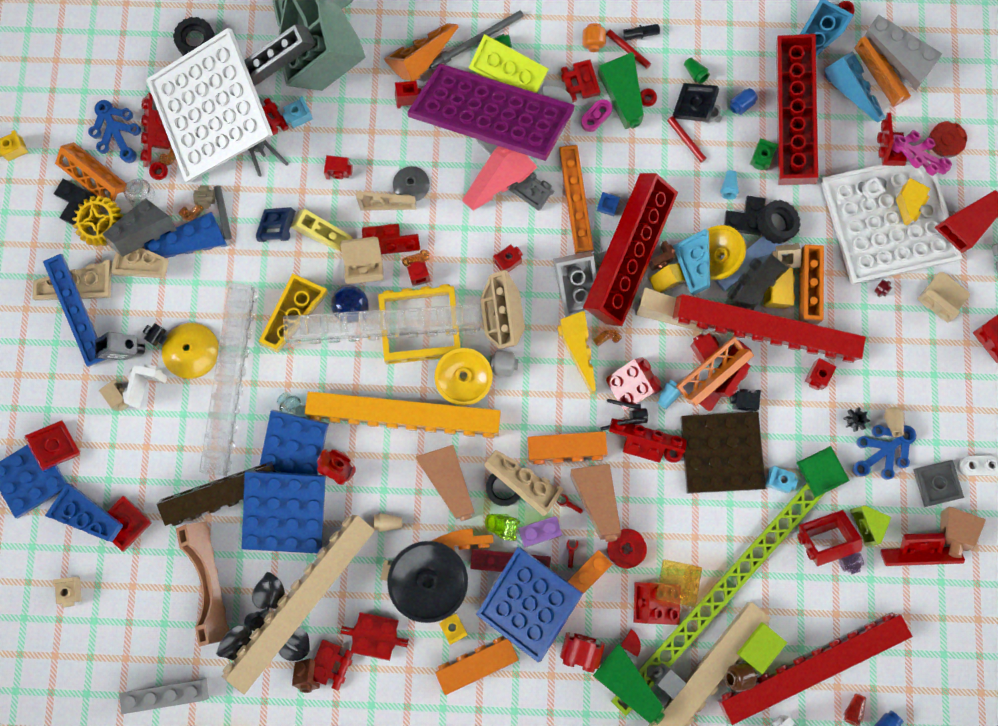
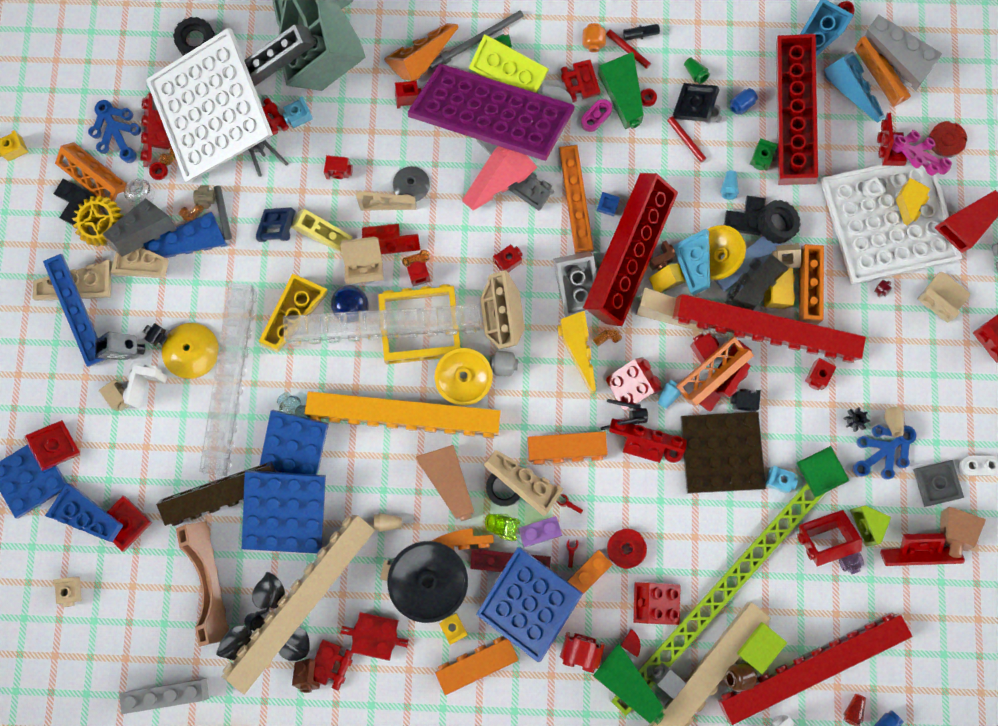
(335, 466): red plate -> none
(598, 497): nougat slope -> none
(679, 583): clear yellow bracket -> none

